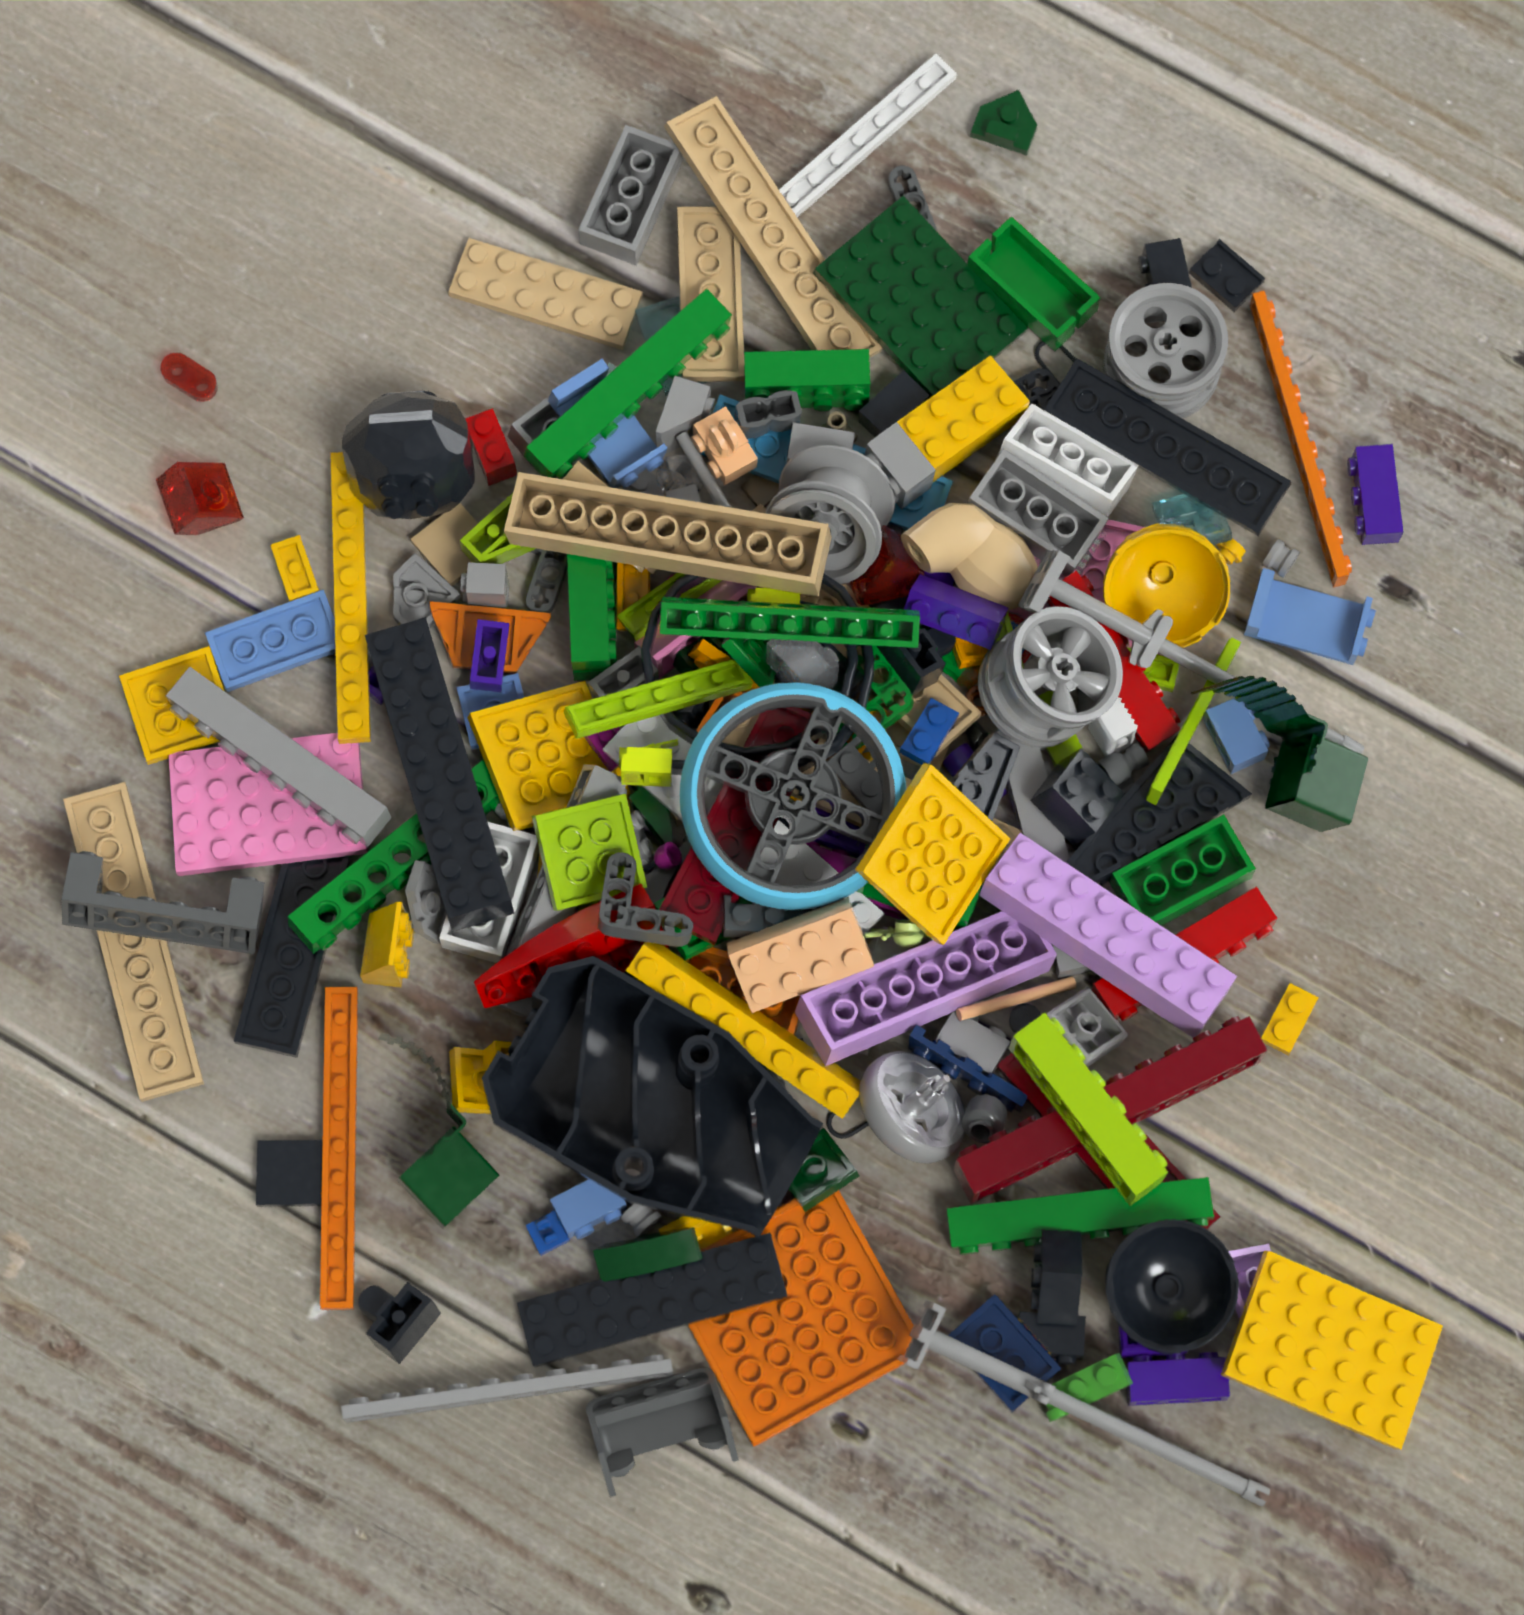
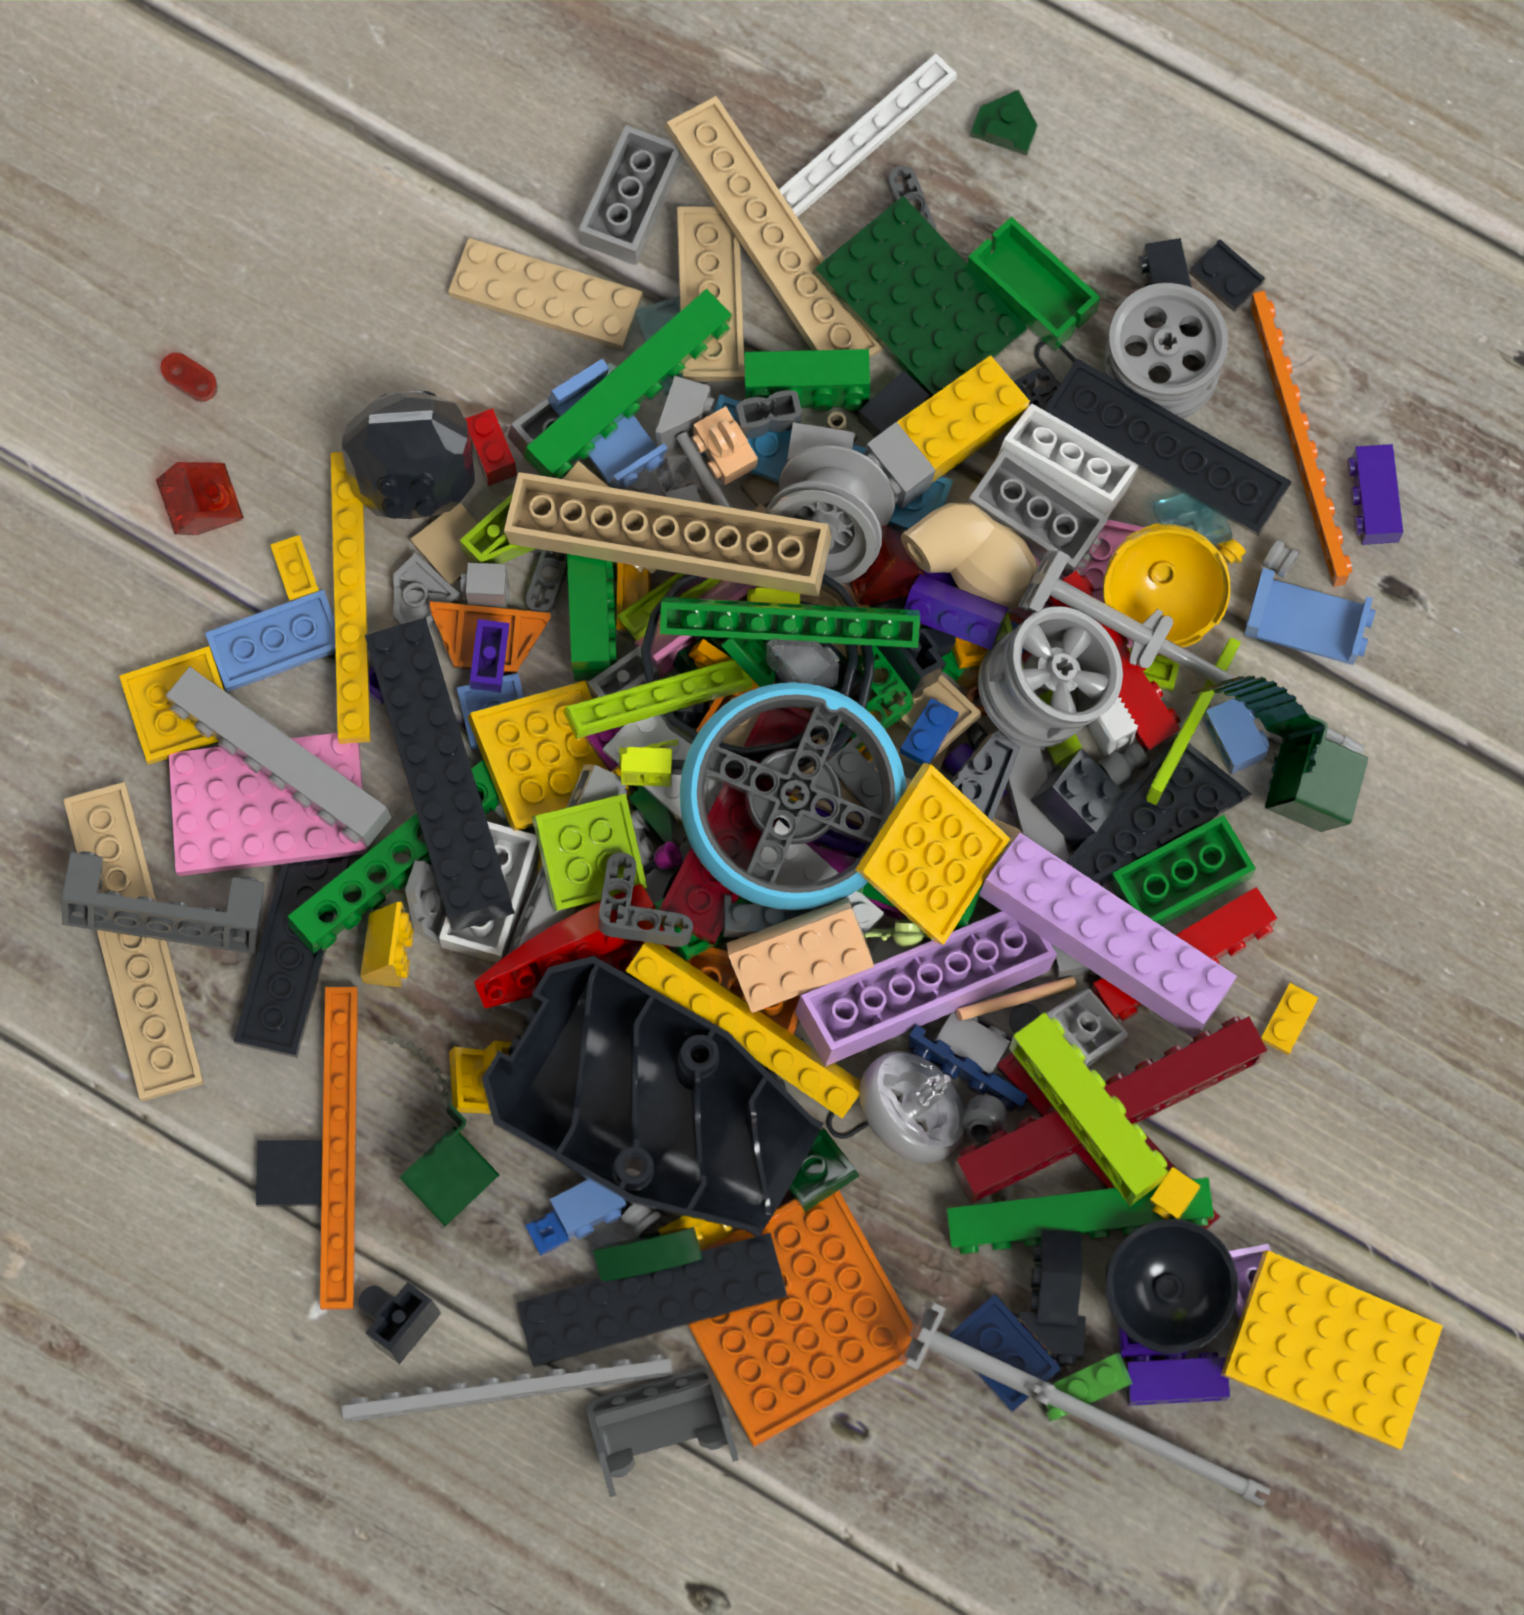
(1174, 1195): none -> yellow brick

